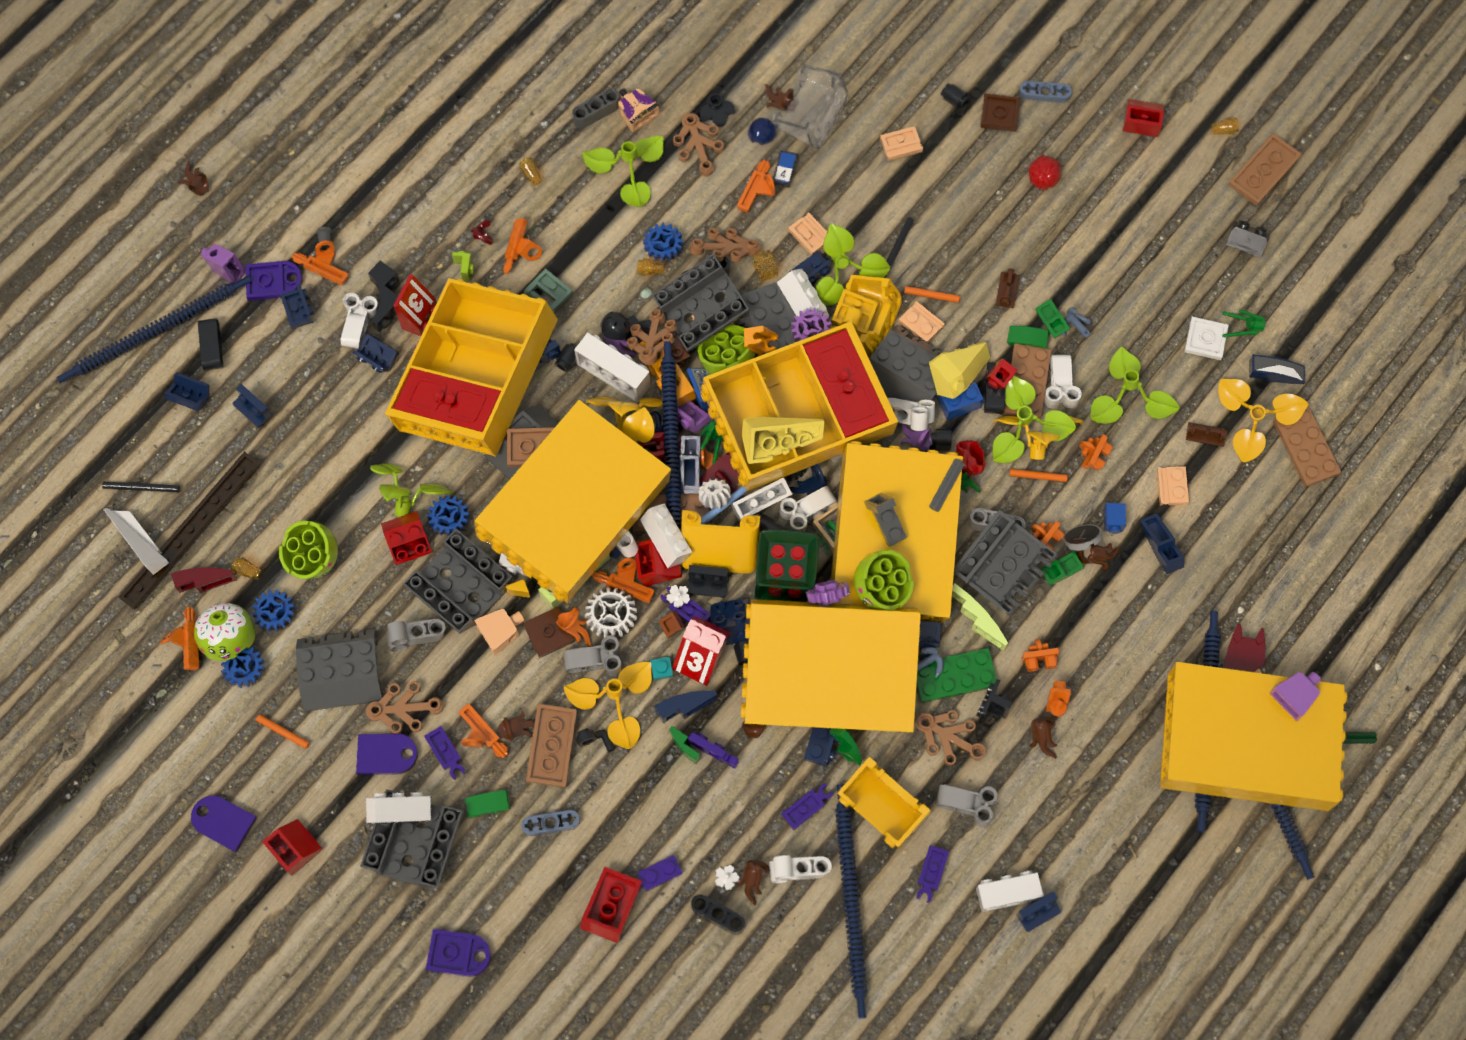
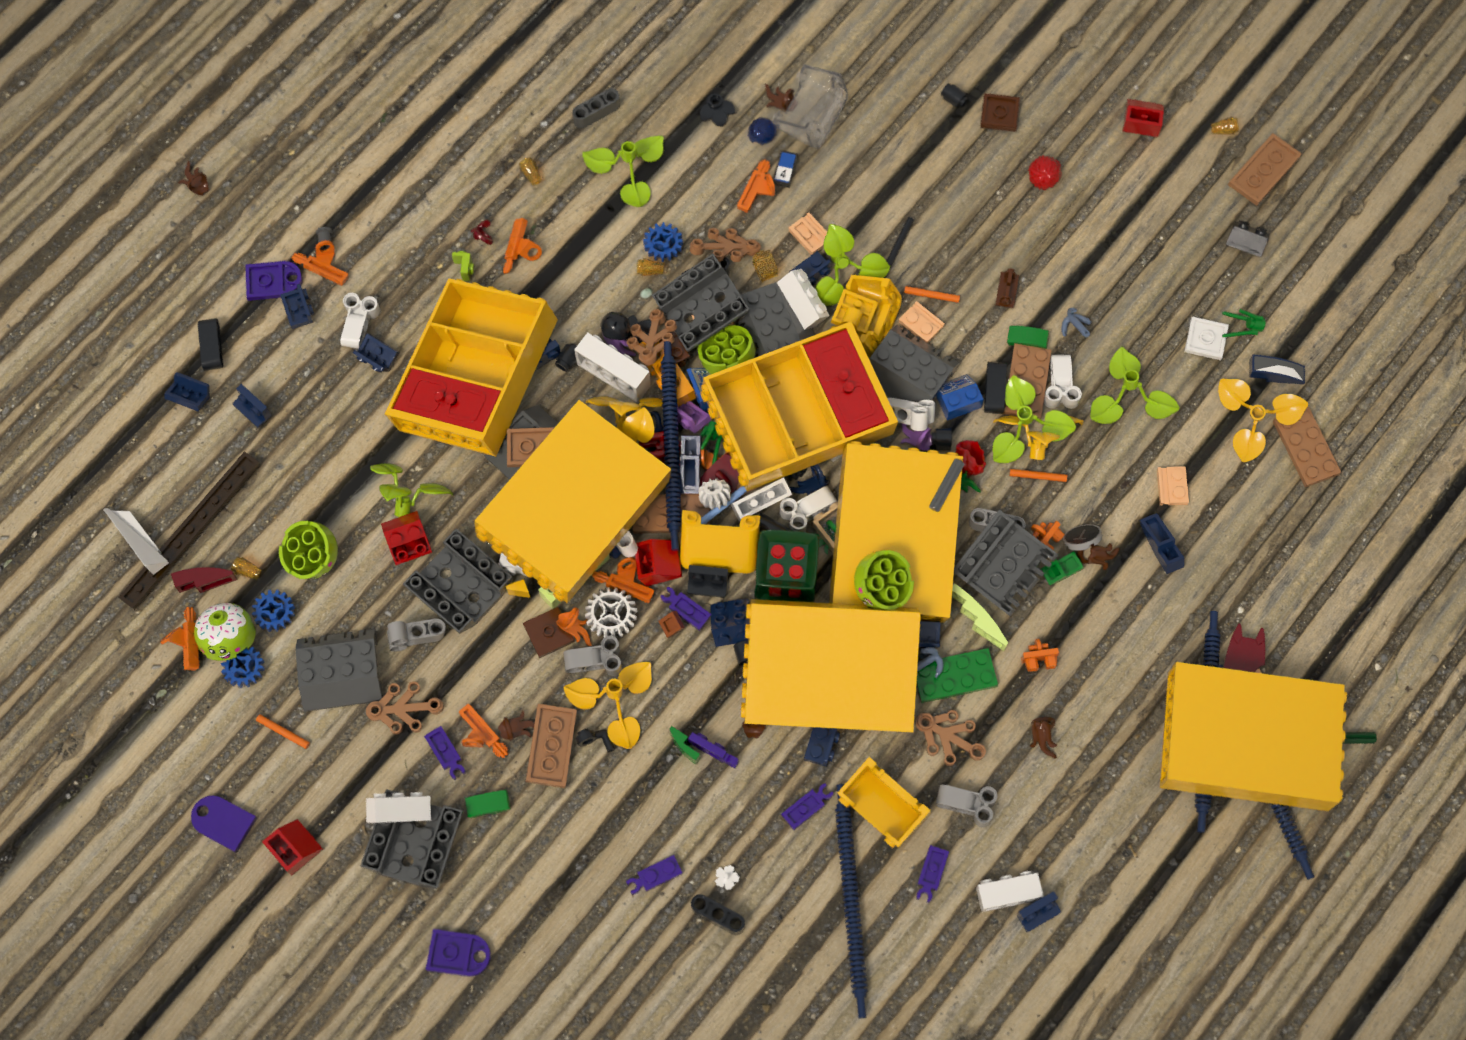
(79, 369): dark blue hose -> none
(141, 487): black bar -> none
(218, 258): medium lavender torso -> none
(383, 754): dark purple tile -> none
(385, 280): black arch -> none
(414, 306): red slope -> none
(439, 519): blue gear -> none
(499, 629): light nougat torso -> none
(536, 830): sand blue beam -> none
(551, 287): sand green plate -> none
(610, 905): red slope -> none
(636, 108): torso -> none
(661, 668): teal plate -> none
(665, 535): white brick -> none
(678, 596): white plant -> none
(684, 704): dark blue slope -> none
(697, 141): medium nougat plant -> none
(700, 650): slope -> none
(752, 877): reddish brown piece -> none
(757, 339): light orange hinge -> none
(776, 435): light yellow wedge -> none
(785, 868): white piece -> none
(813, 320): medium lavender gear -> none
(828, 592): medium lavender gear -> none
(847, 747): green slope -> none
(886, 517): dark grey bracket -> none
(901, 143): light nougat plate -> none
(957, 369): light yellow wedge -> none
(995, 703): black bracket -> none
(1007, 372): red brick -> none
(1052, 318): green slope -> none
(1058, 97): sand blue beam -> none
(1058, 699): orange hips -> none
(1092, 449): orange hips -> none
(1114, 517): blue brick -> none
(1206, 434): reddish brown hinge -> none
(1297, 693): medium lavender torso -> none

